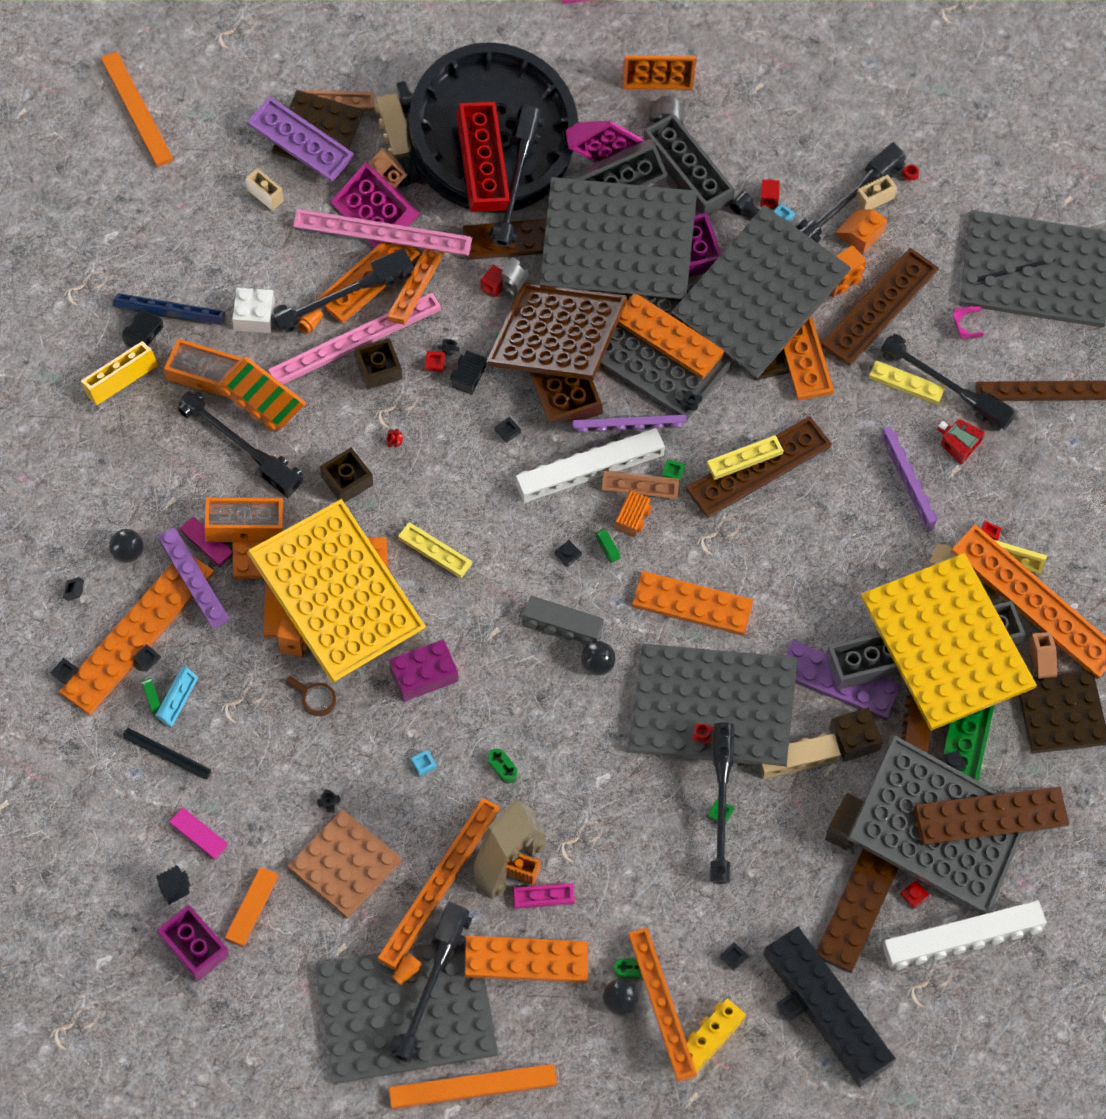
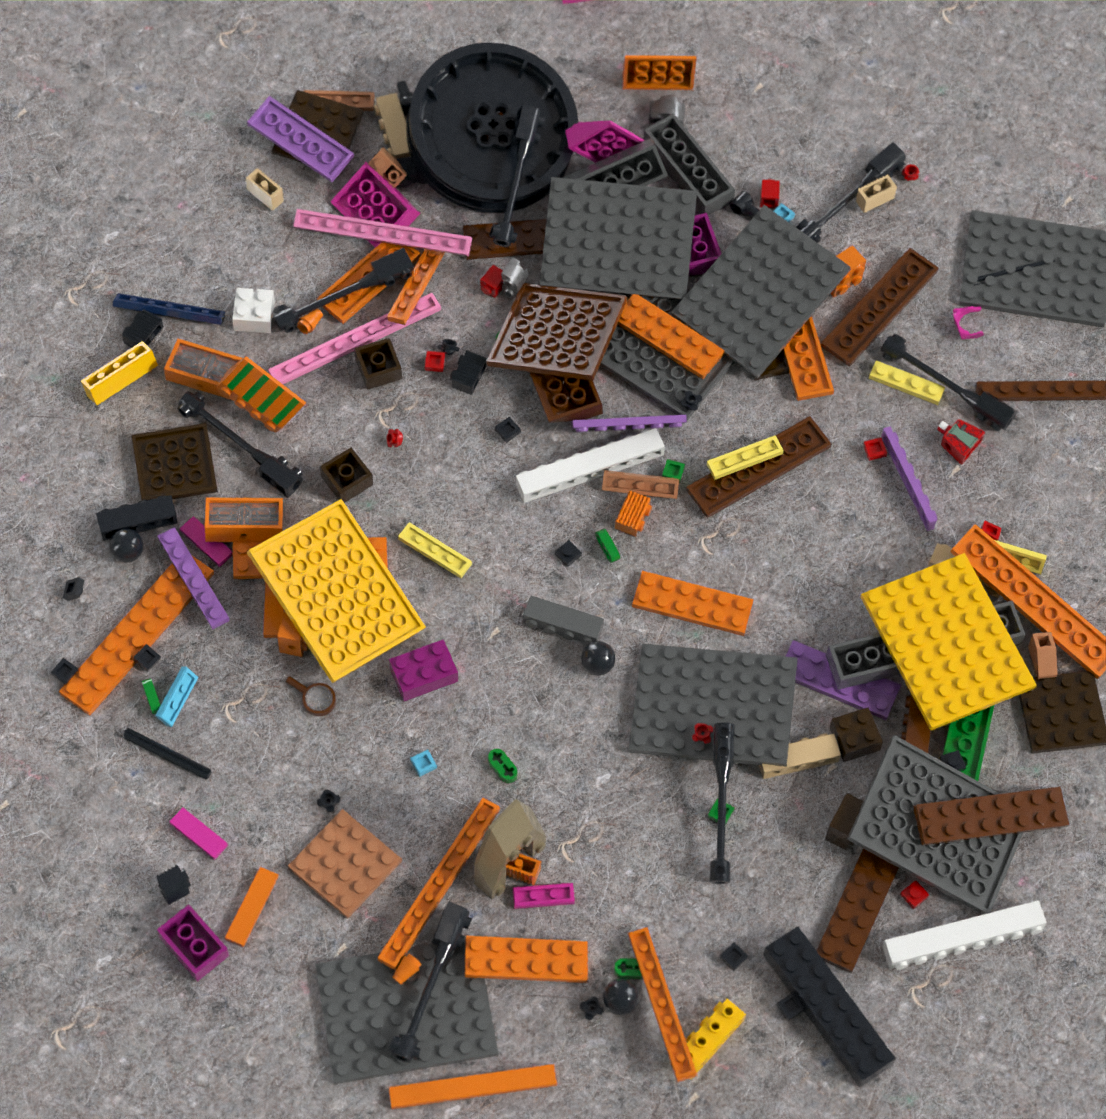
(137, 109): orange tile -> none
(138, 516): none -> black brick
(174, 462): none -> dark brown plate
(482, 157): red brick -> none
(592, 1002): none -> black plate
(862, 229): orange slope -> none
(875, 449): none -> red plate

